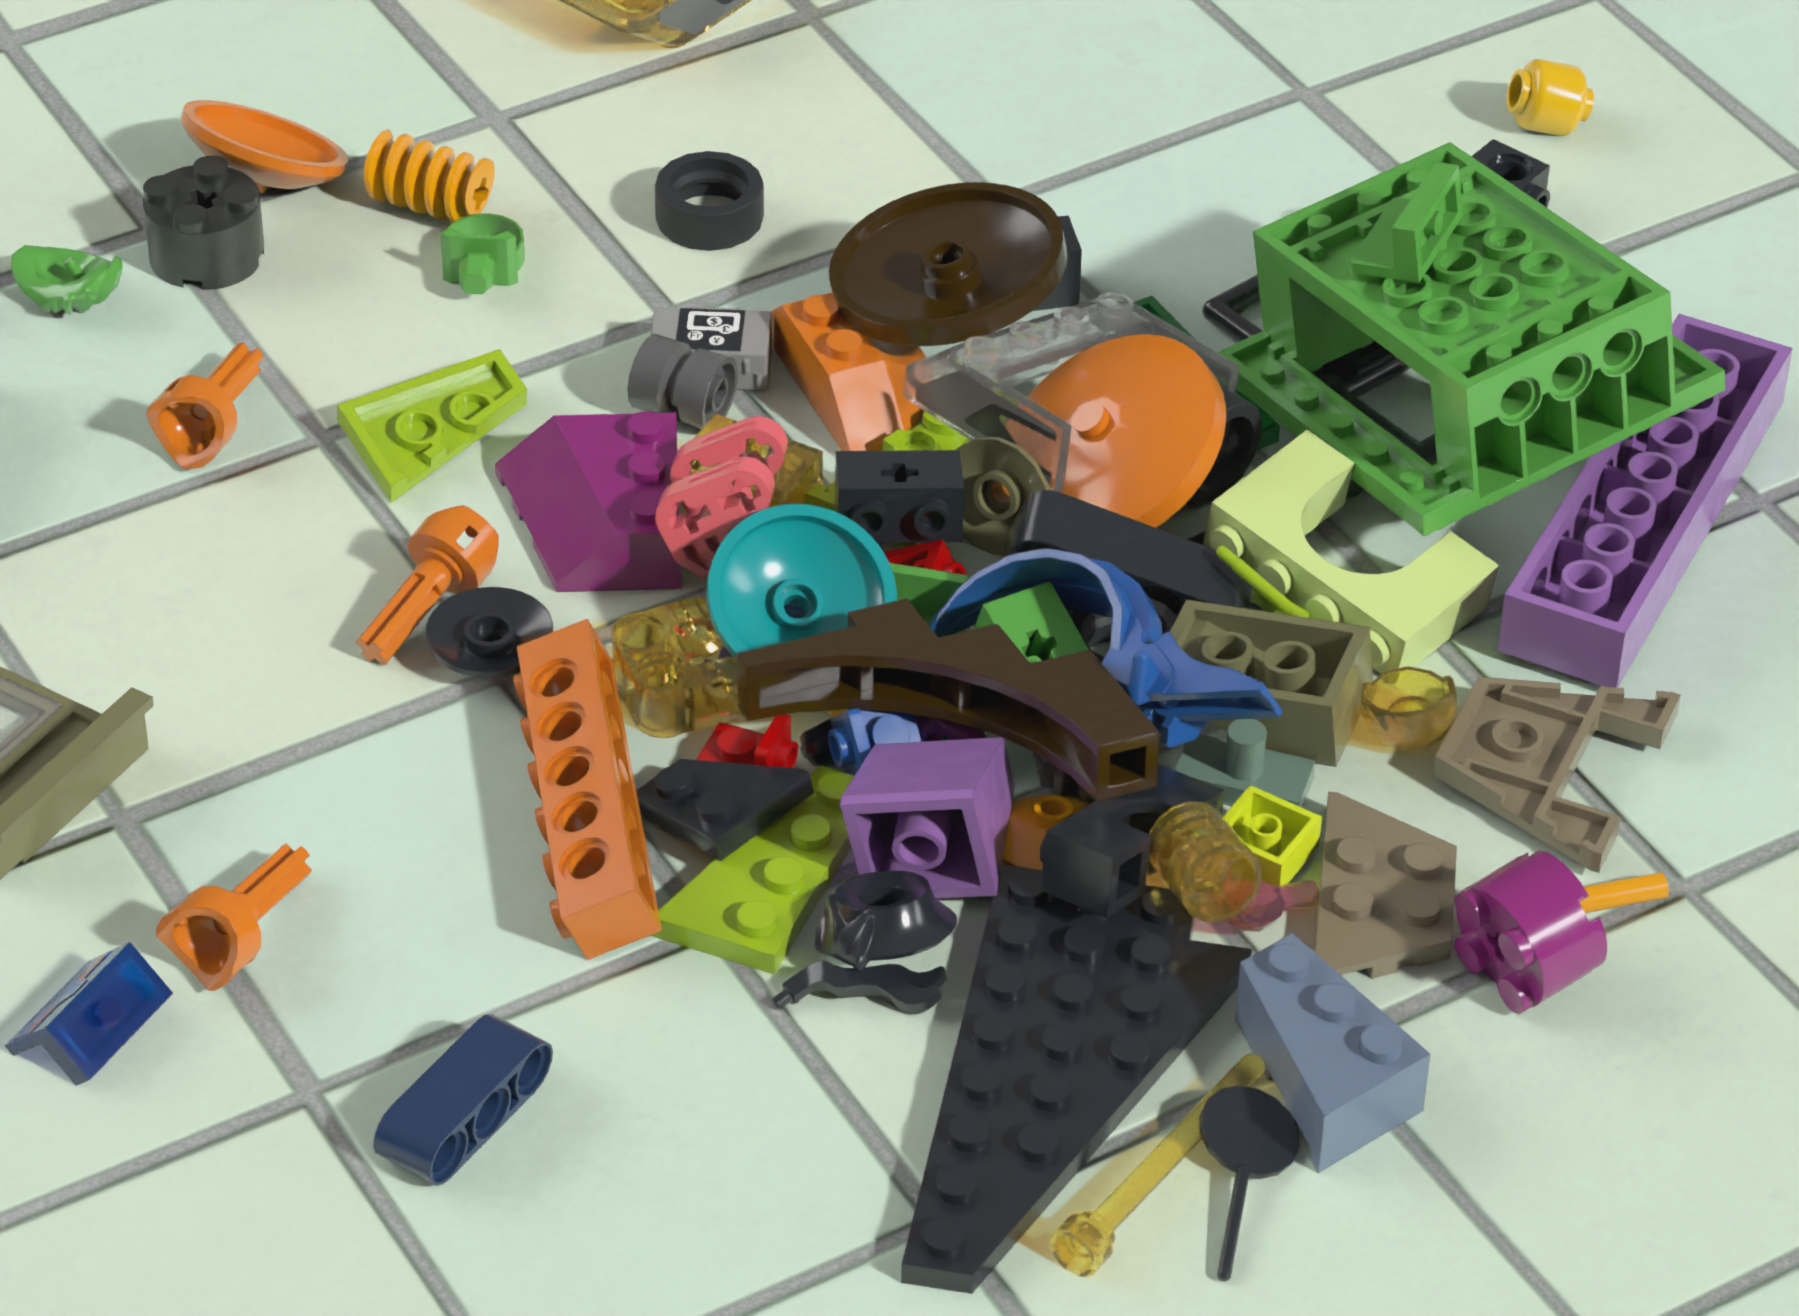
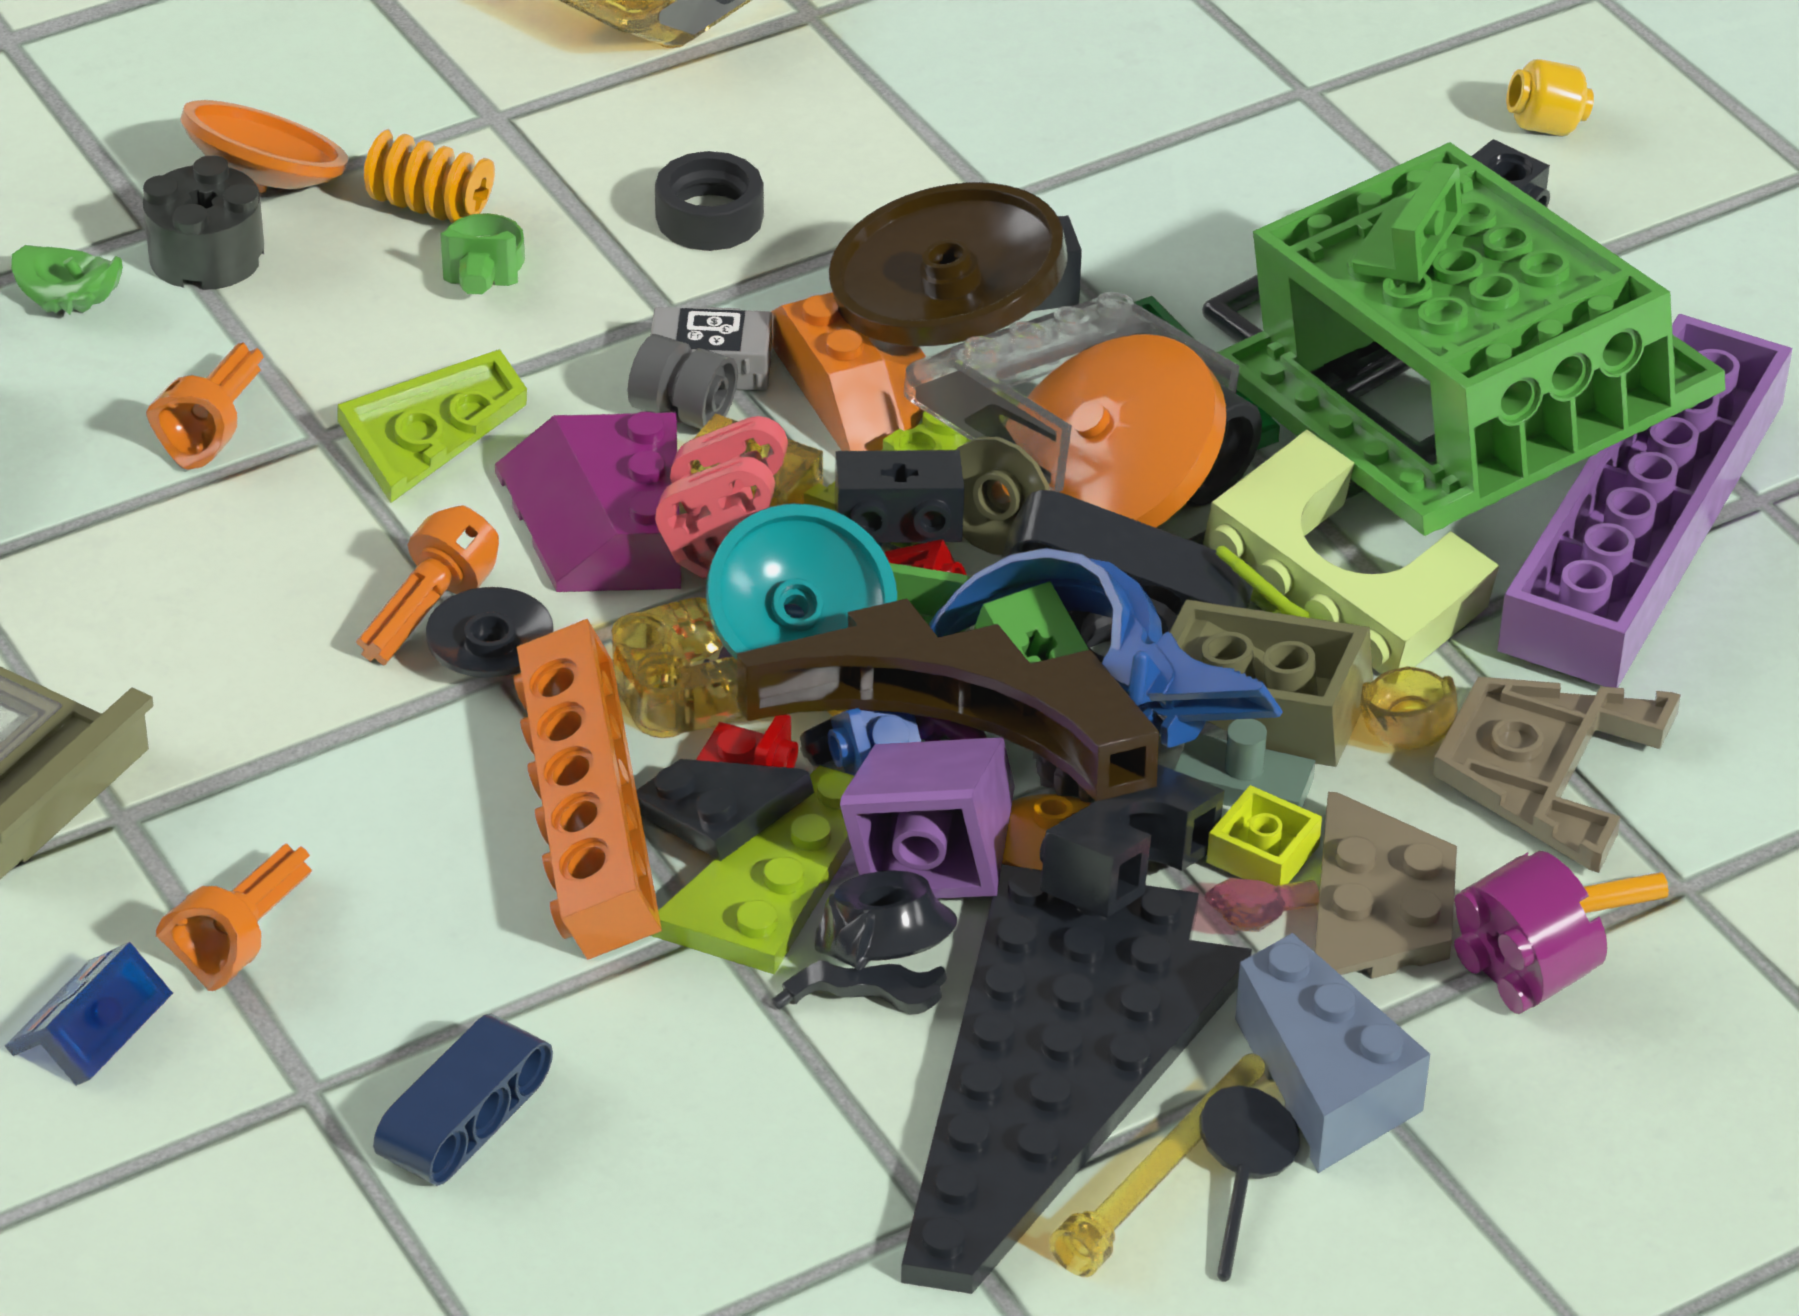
(1204, 862): clear yellow wheel -> none

